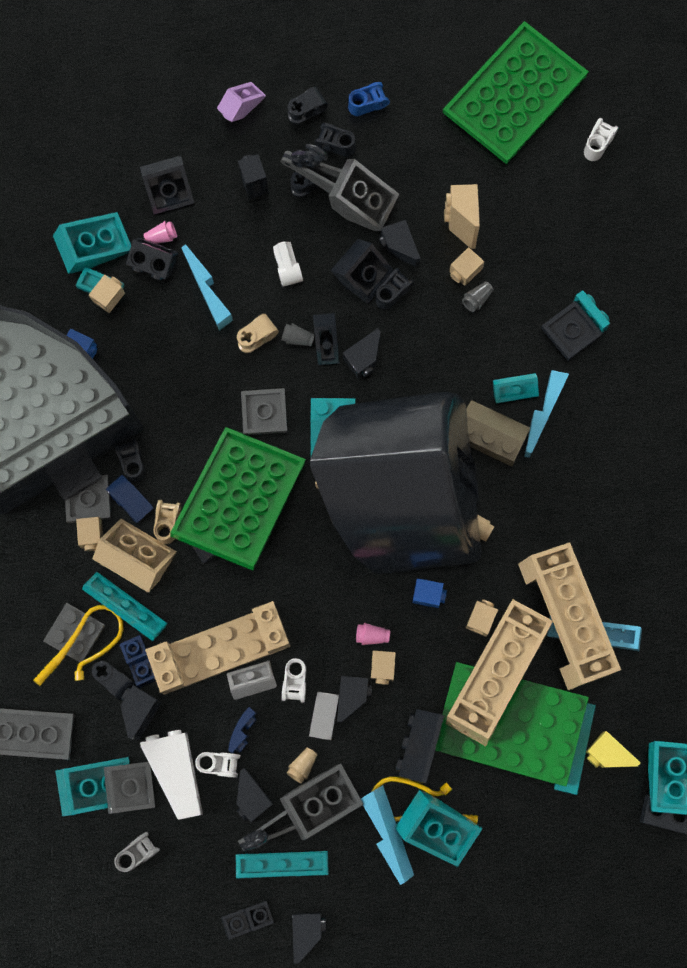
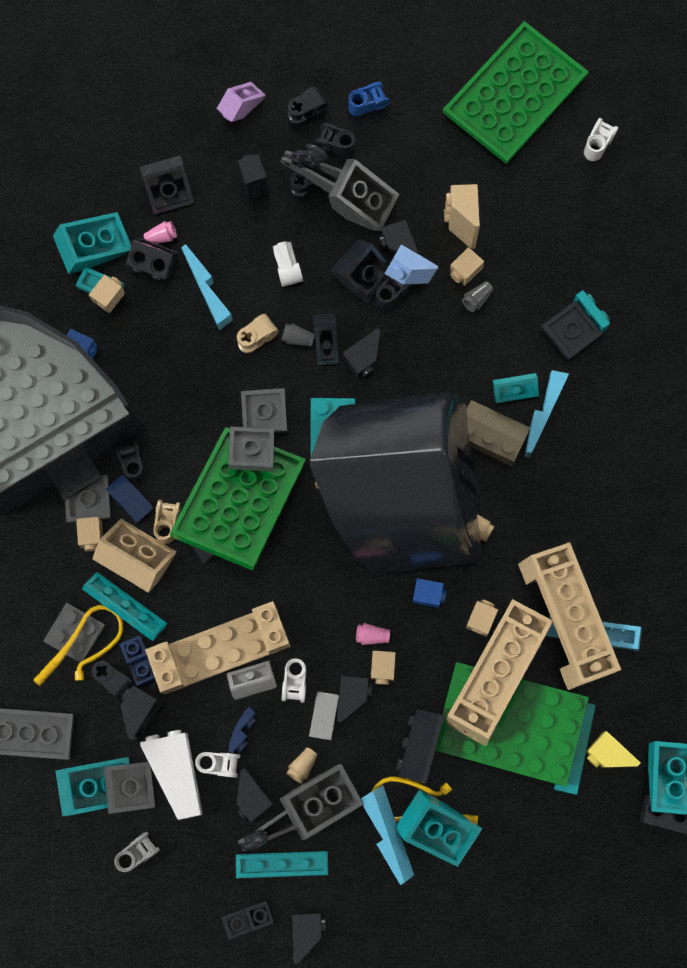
(251, 449): none -> dark grey plate
(410, 267): none -> light blue slope

